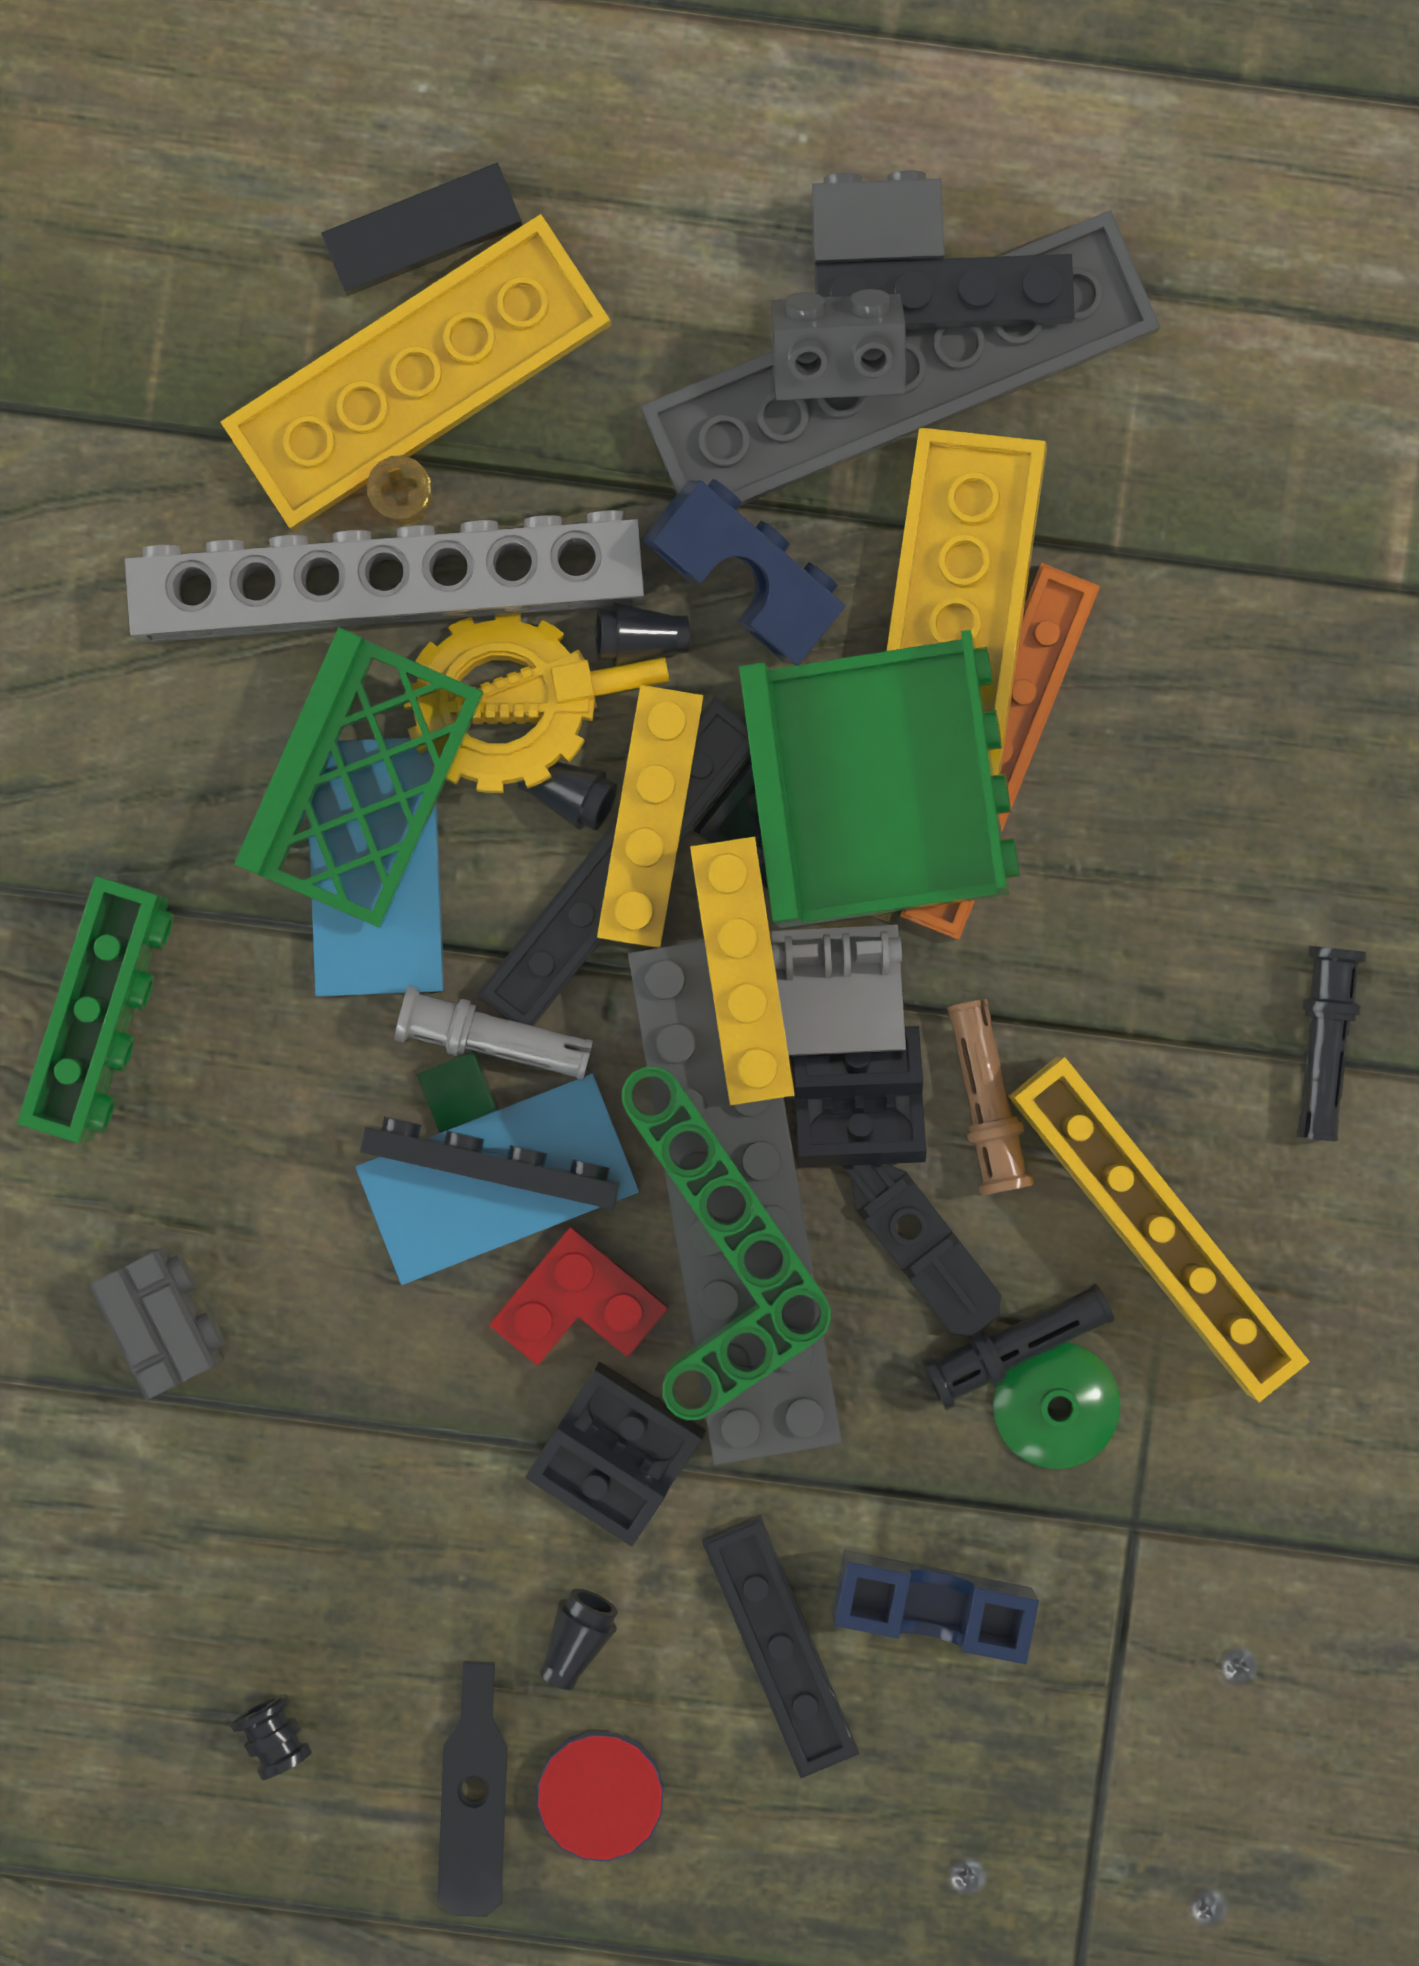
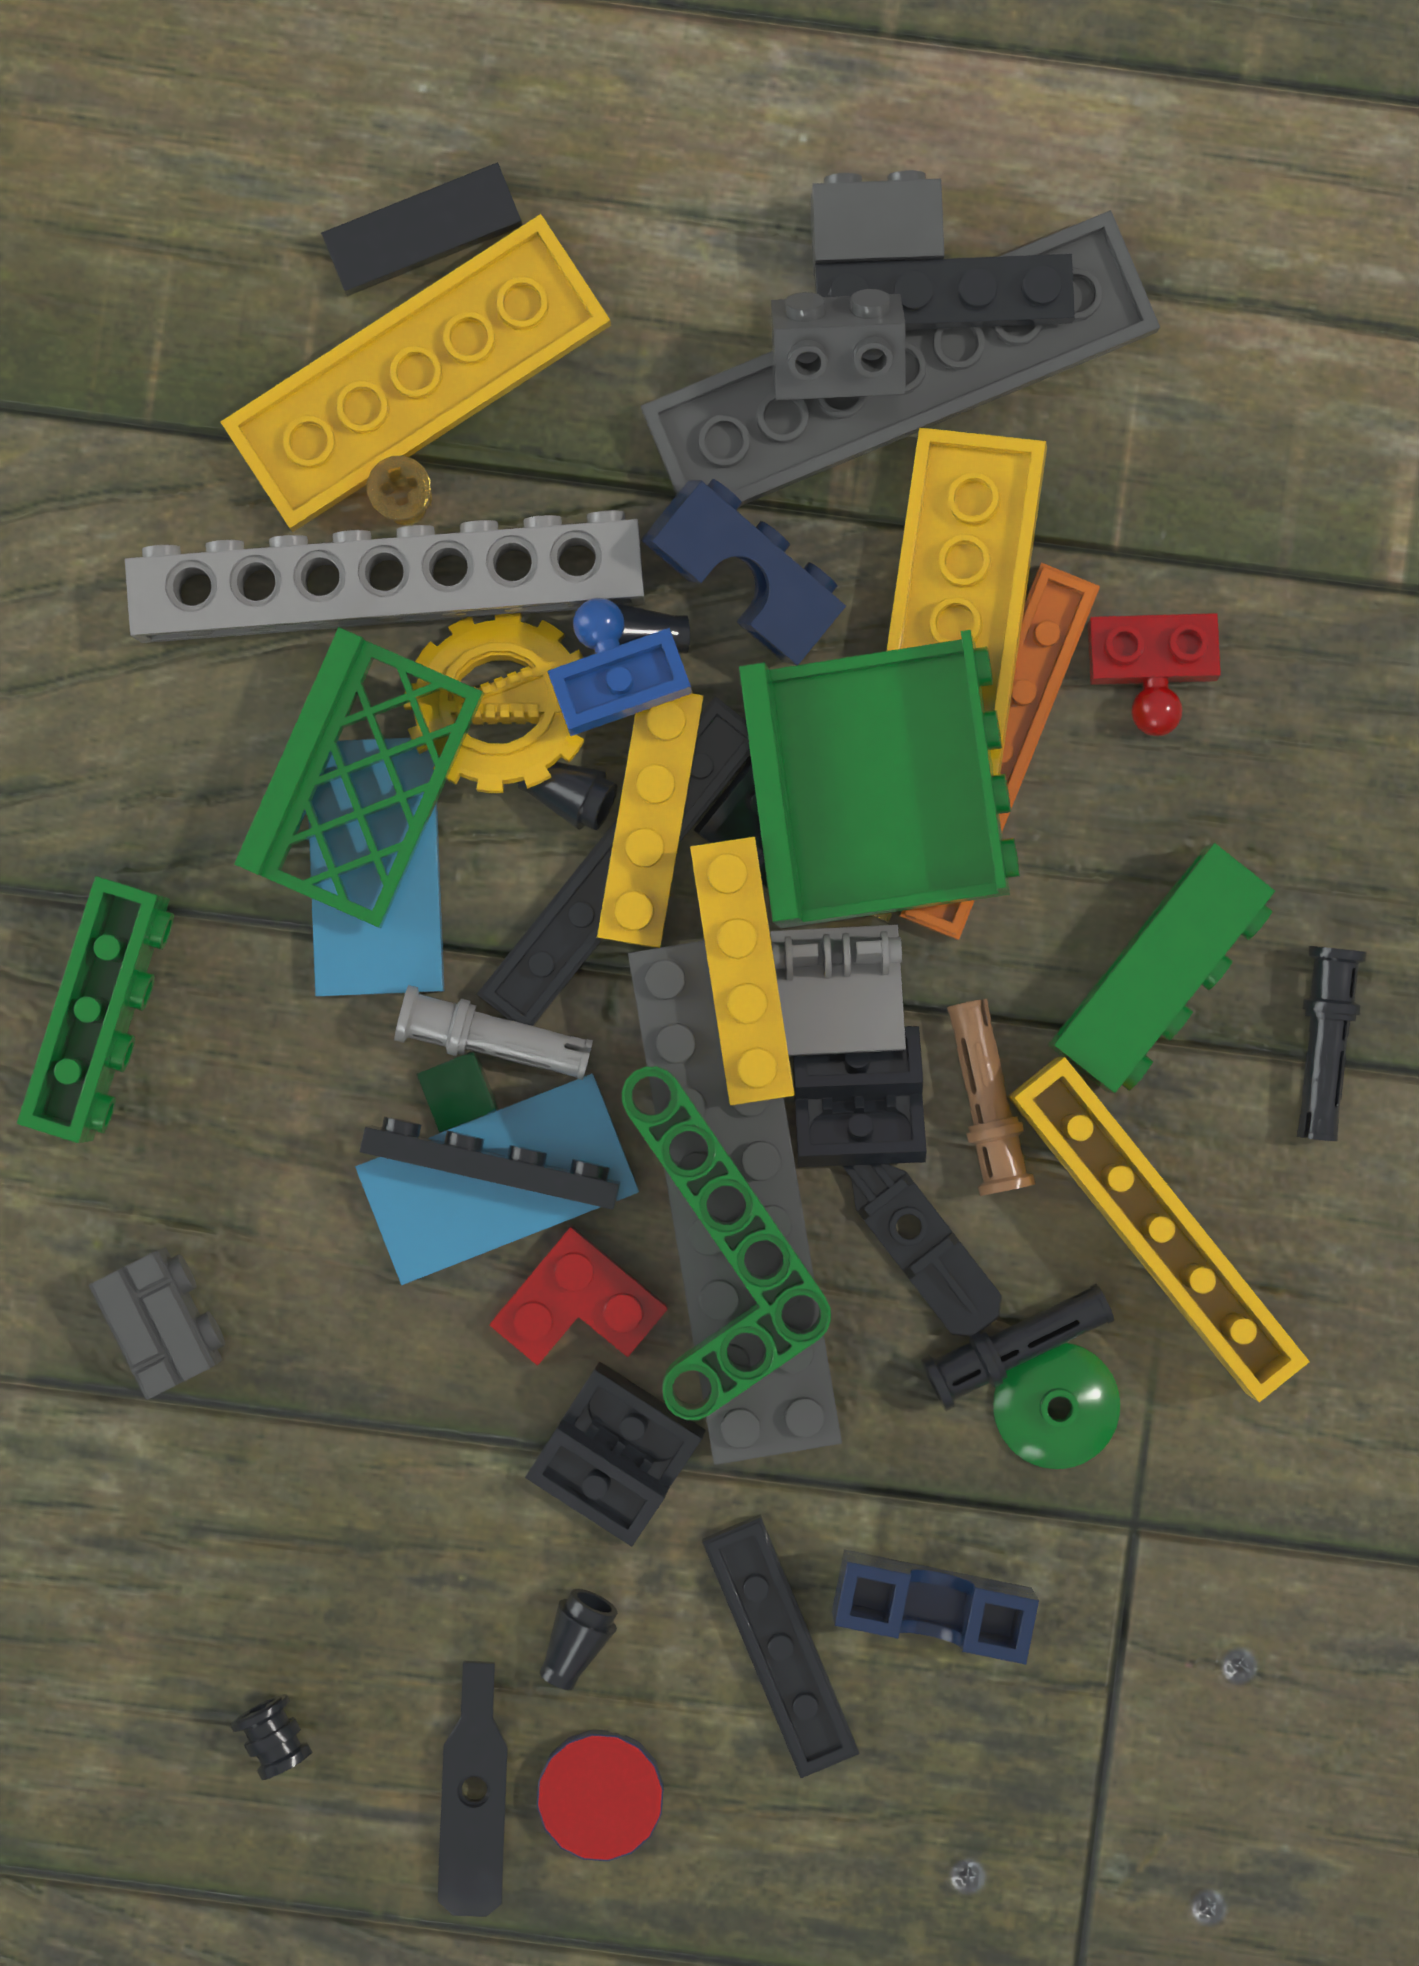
(618, 677): none -> blue plate
(1154, 653): none -> red plate
(1162, 969): none -> green brick

